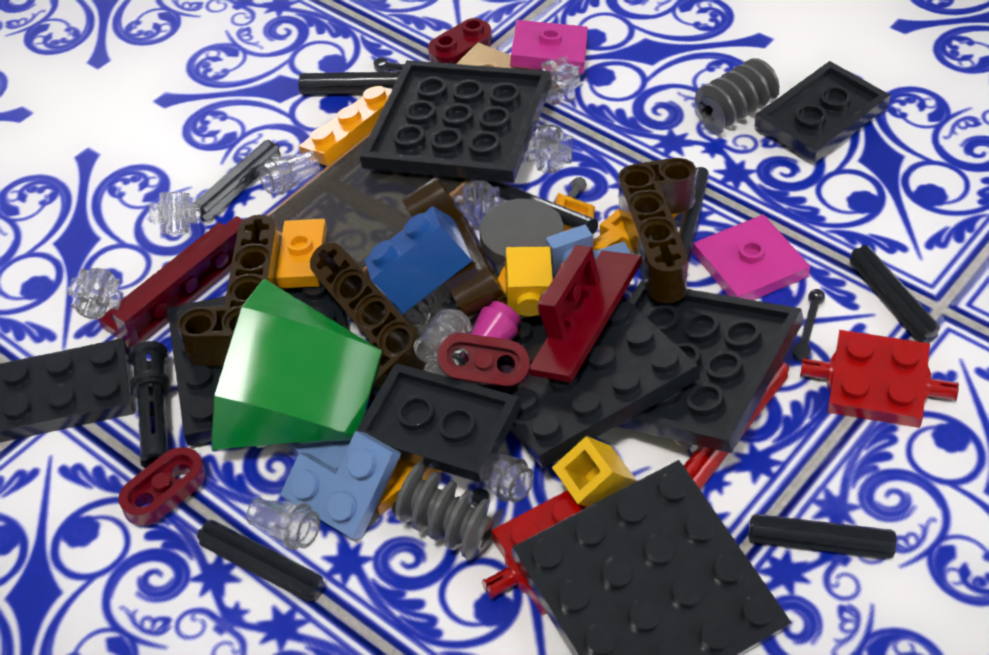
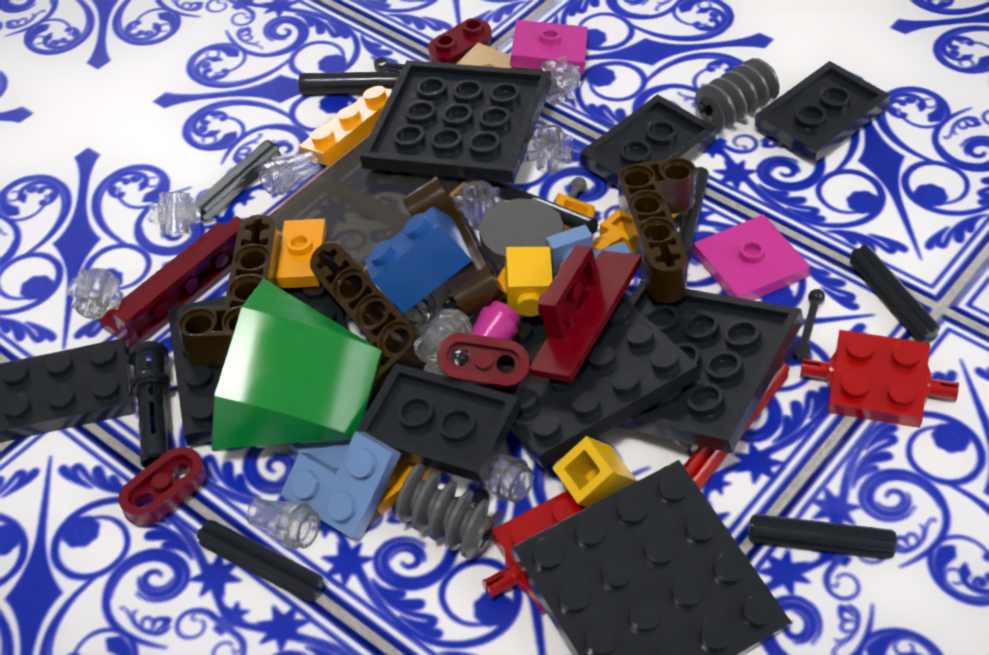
(648, 134): none -> black plate

